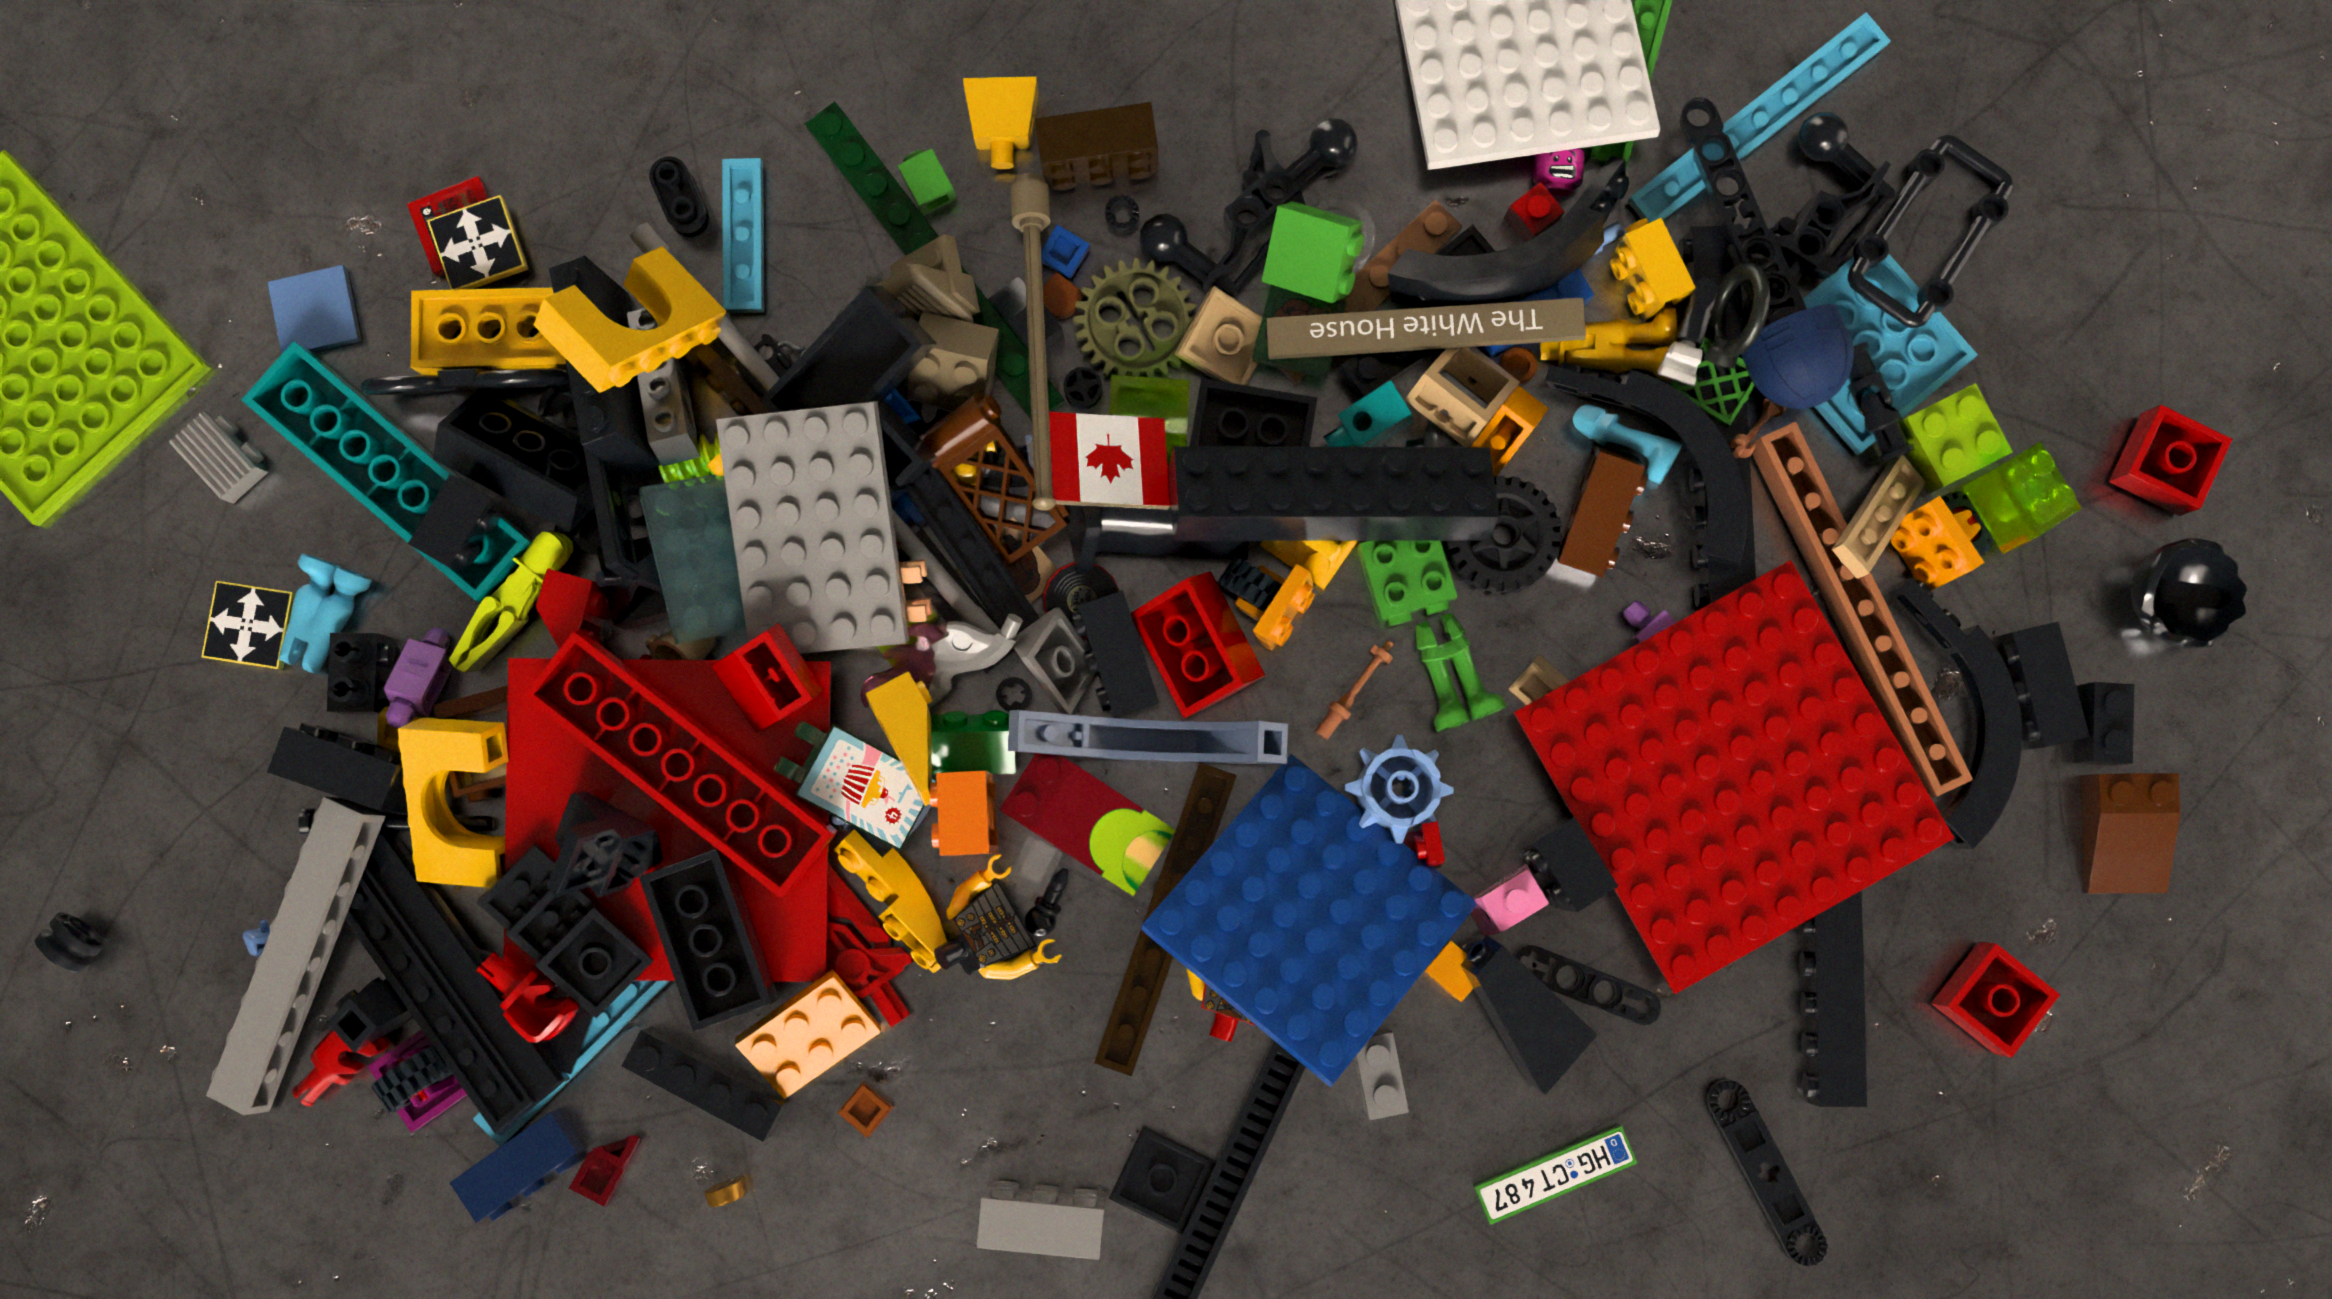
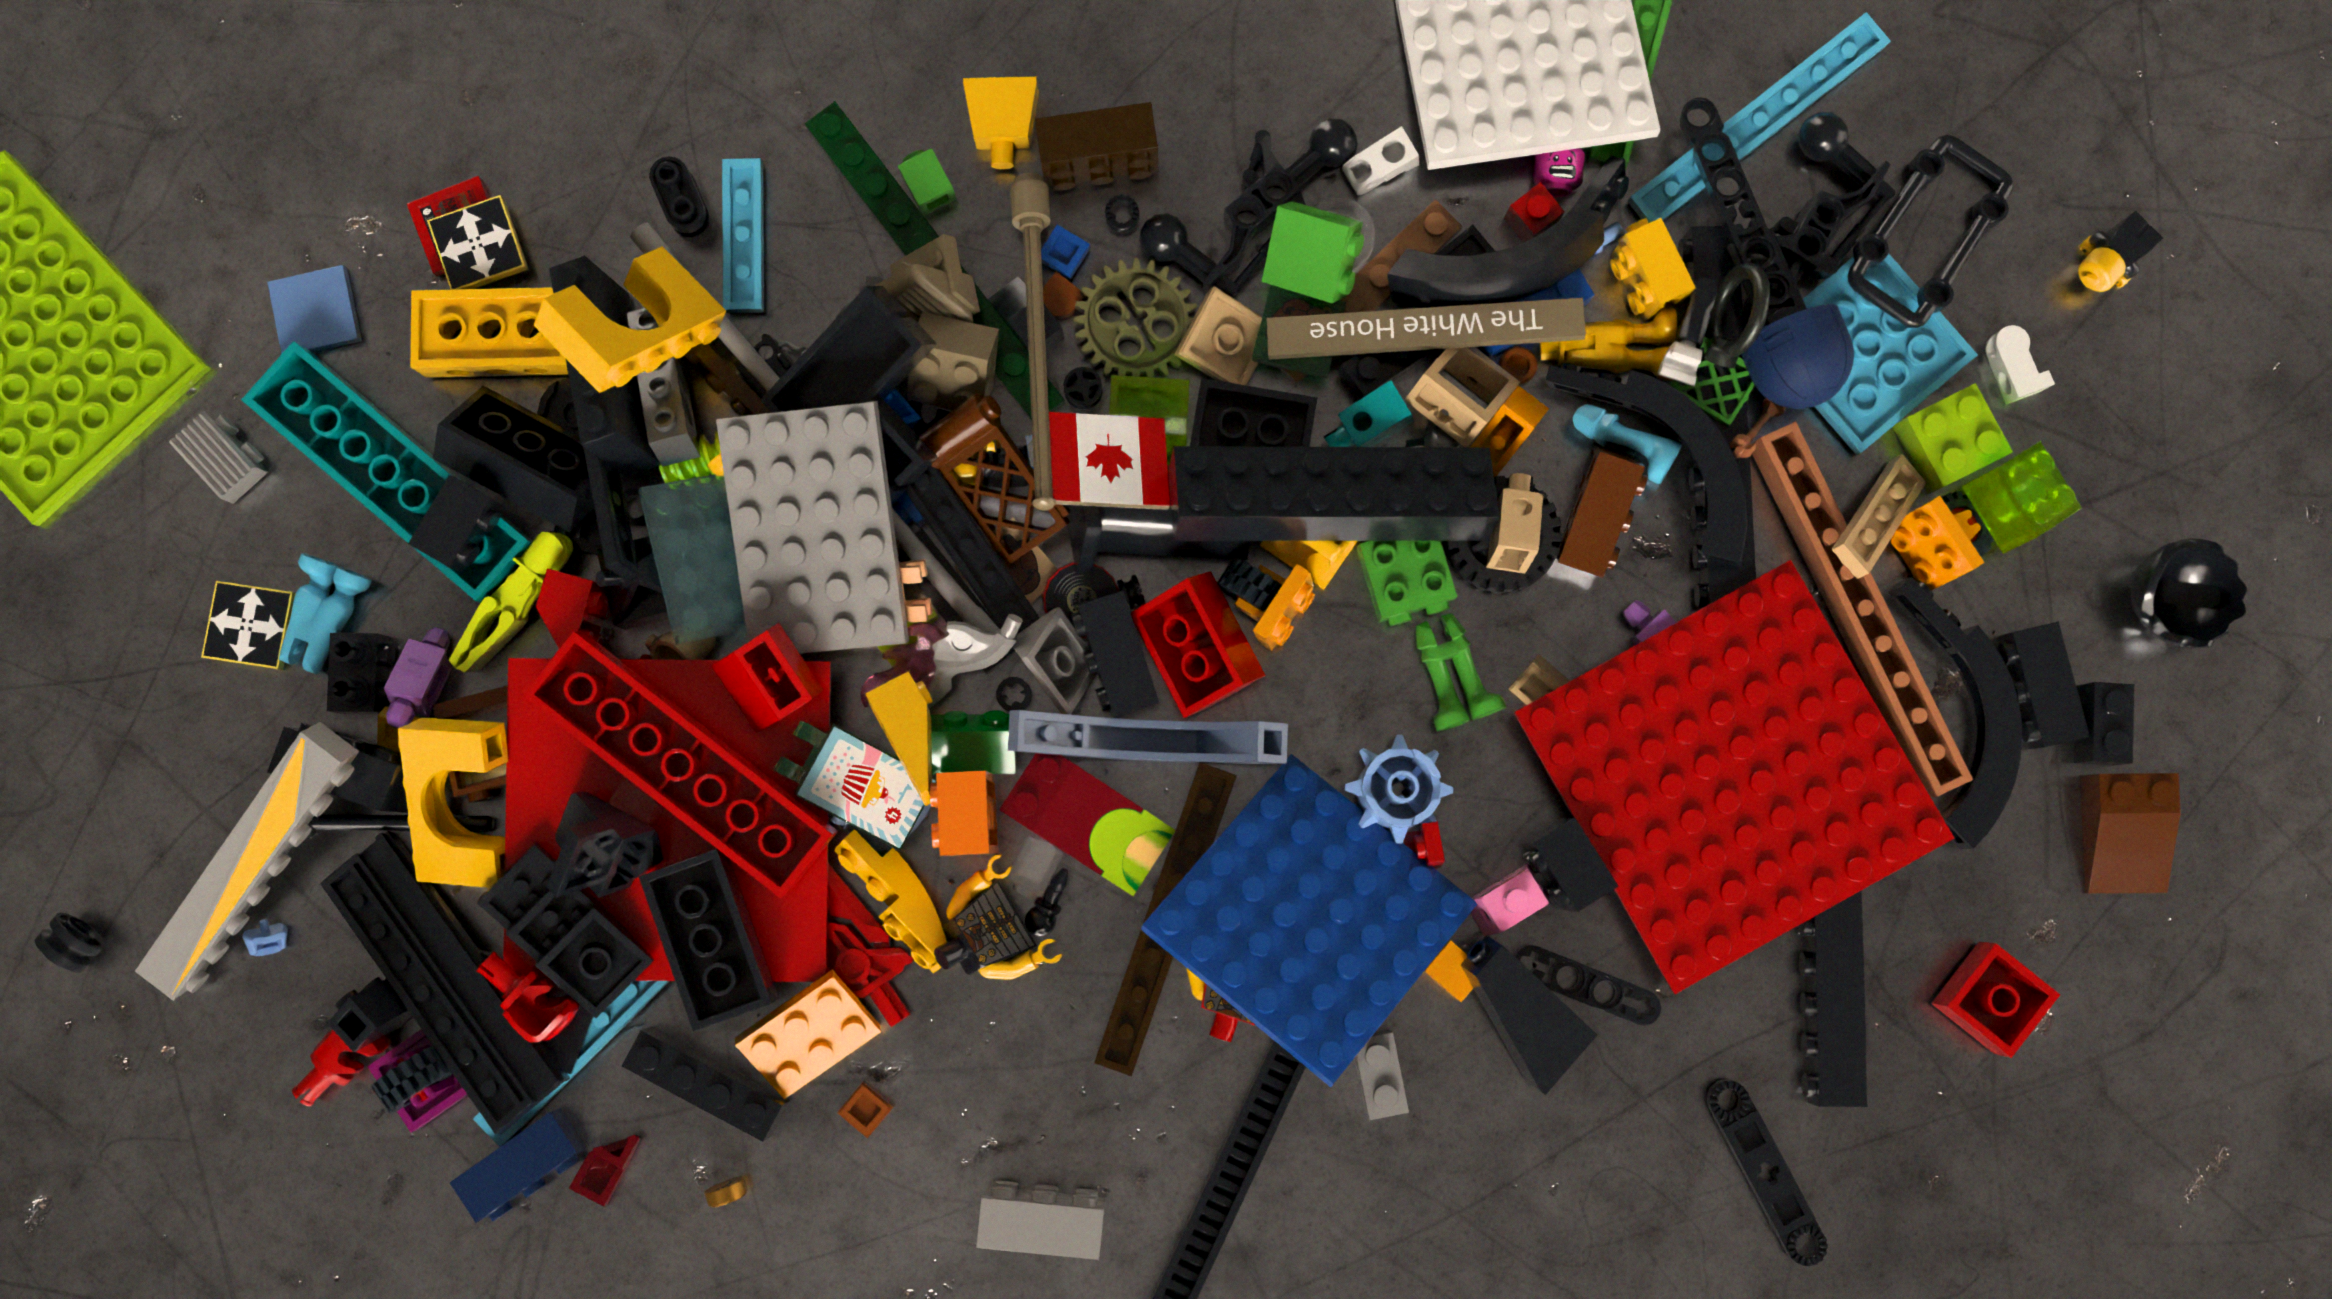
(247, 861): none -> light grey brick
(295, 955): light grey brick -> none
(452, 379): black bar -> none
(1131, 593): none -> black bush
(1162, 1179): black tile -> none
(1340, 709): nougat piece -> none
(1381, 162): none -> white leg
(1517, 532): none -> tan torso
(1555, 1174): tile -> none
(1877, 407): black piece -> none
(2014, 365): none -> white leg
(2115, 254): none -> piece
(2170, 460): red brick -> none

